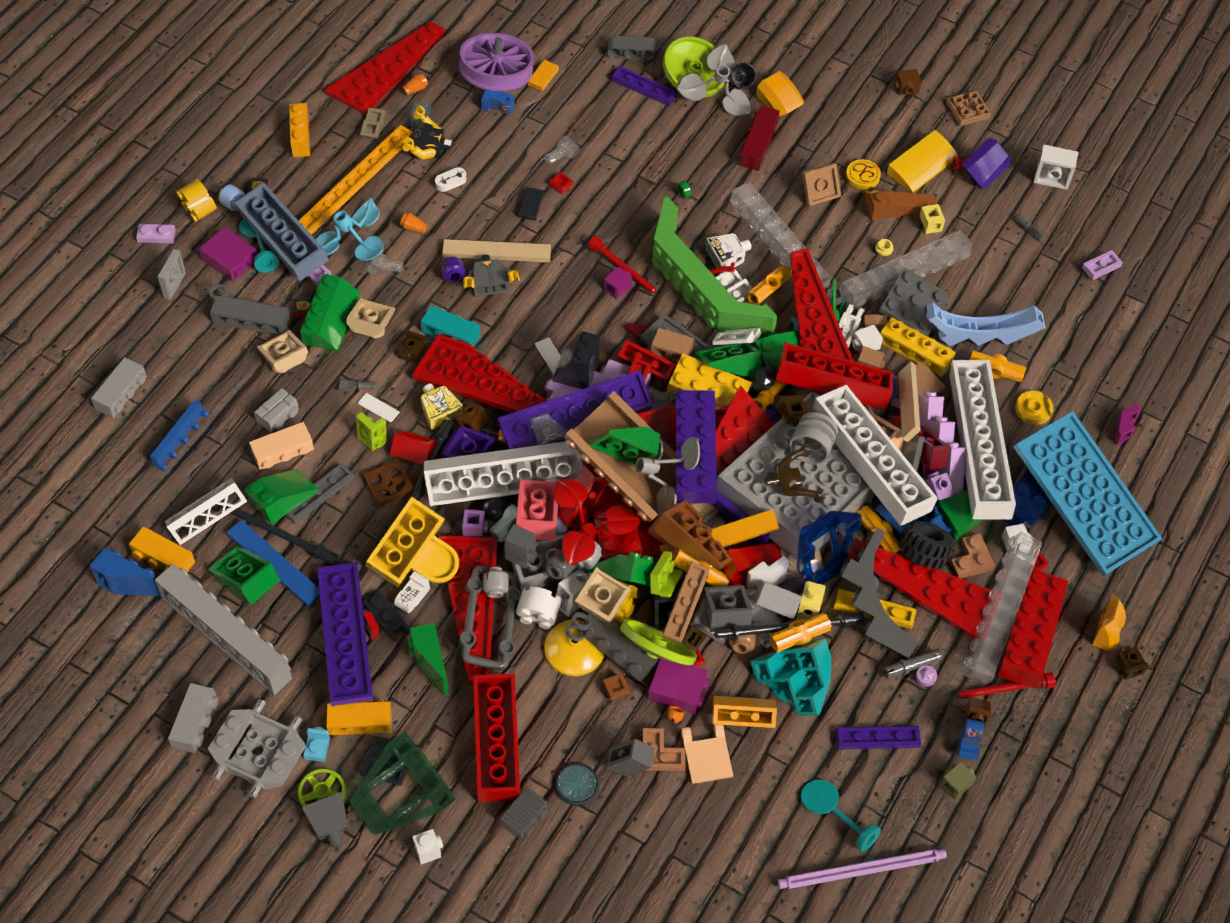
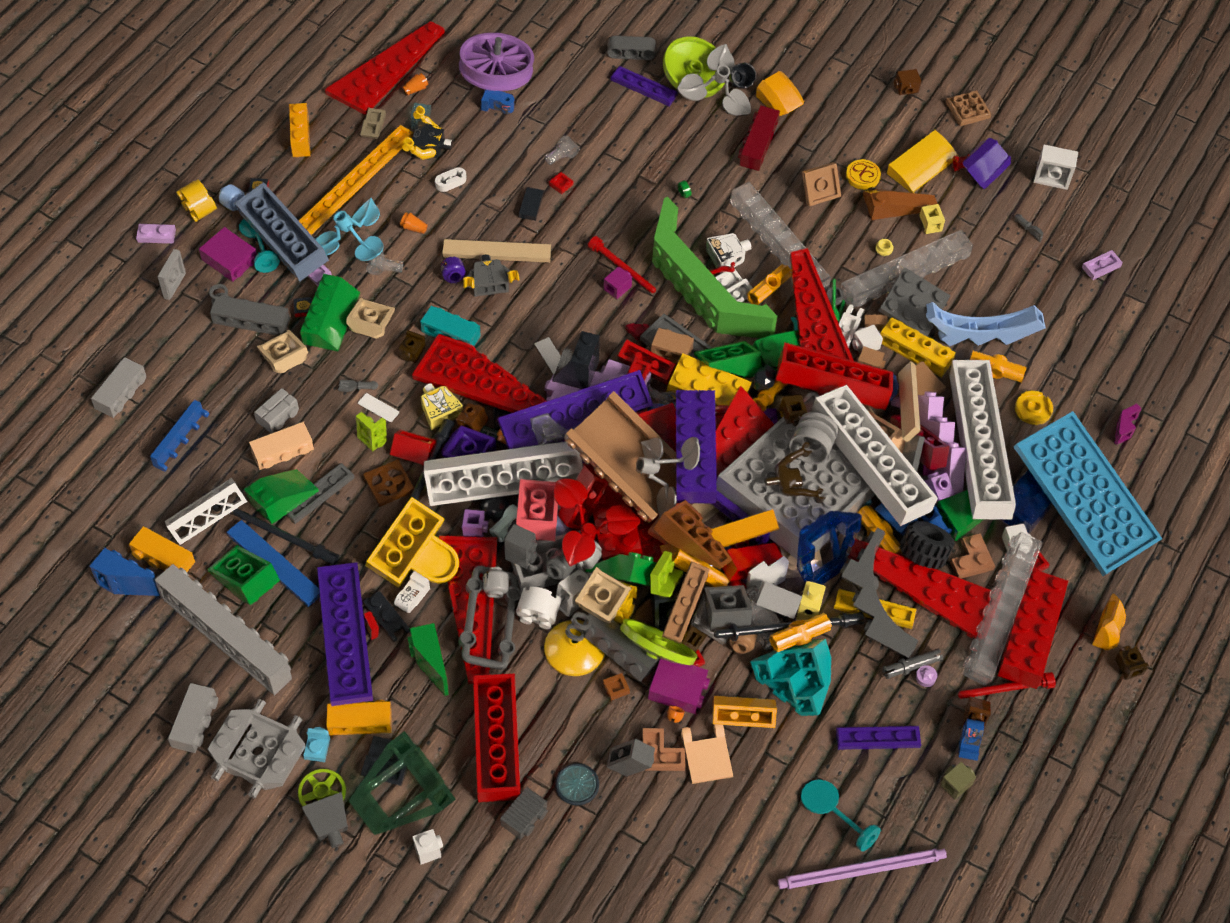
(543, 75): light orange tile -> none
(628, 444): green slope -> none
(737, 336): white slope -> none

